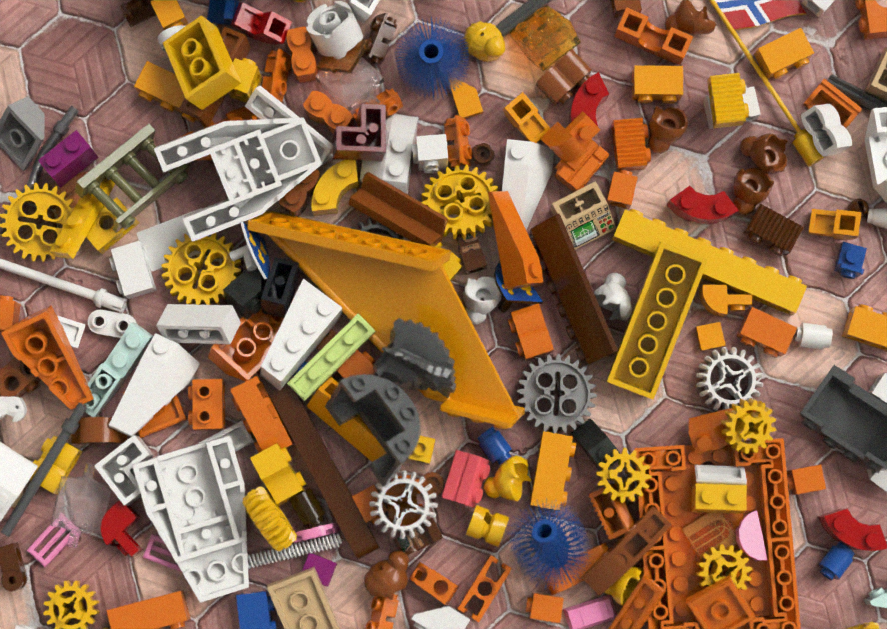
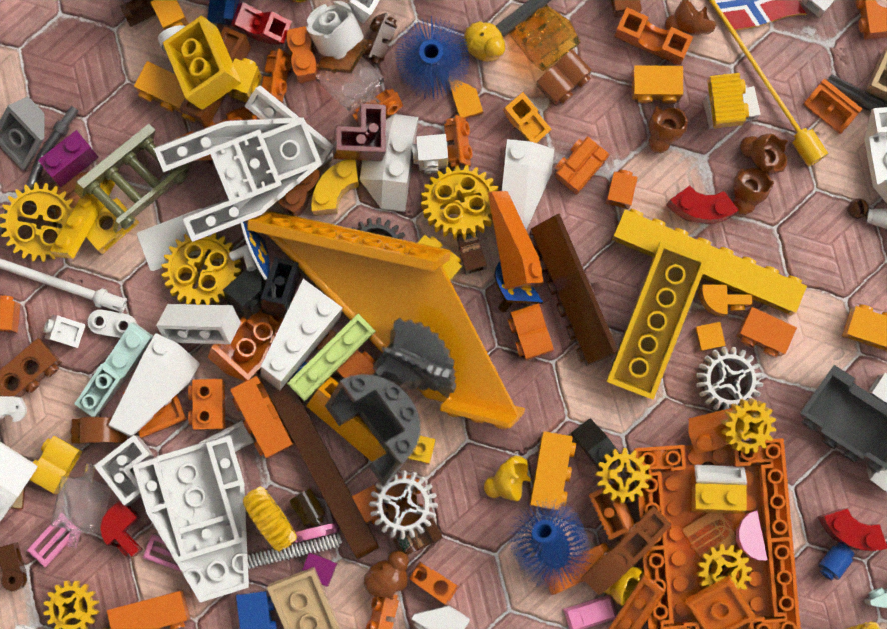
(48, 354): orange wedge -> none
(69, 427): dark grey bar -> none
(133, 270): white brick -> none
(278, 474): yellow brick -> none
(323, 111): orange brick -> none
(399, 211): dark orange panel -> none
(436, 481): dark orange tile -> none
(466, 478): coral brick -> none
(482, 148): reddish brown plate -> none
(486, 290): white piece -> none
(487, 526): yellow wheel -> none
(494, 445): blue brick -> none
(496, 585): orange piece -> none
(544, 607): orange brick -> none
(570, 141): orange brick -> none
(579, 395): light grey gear -> none
(585, 215): tan slope -> none
(589, 98): red brick -> none
(614, 297): white piece -> none
(629, 144): orange brick -> none
(773, 230): reddish brown brick -> none
(784, 54): light orange brick -> none
(806, 479): orange brick -> none
(813, 336): white brick -> none
(827, 132): white brick -> none
(836, 224): light orange brick -> none
(850, 260): blue bracket -> none

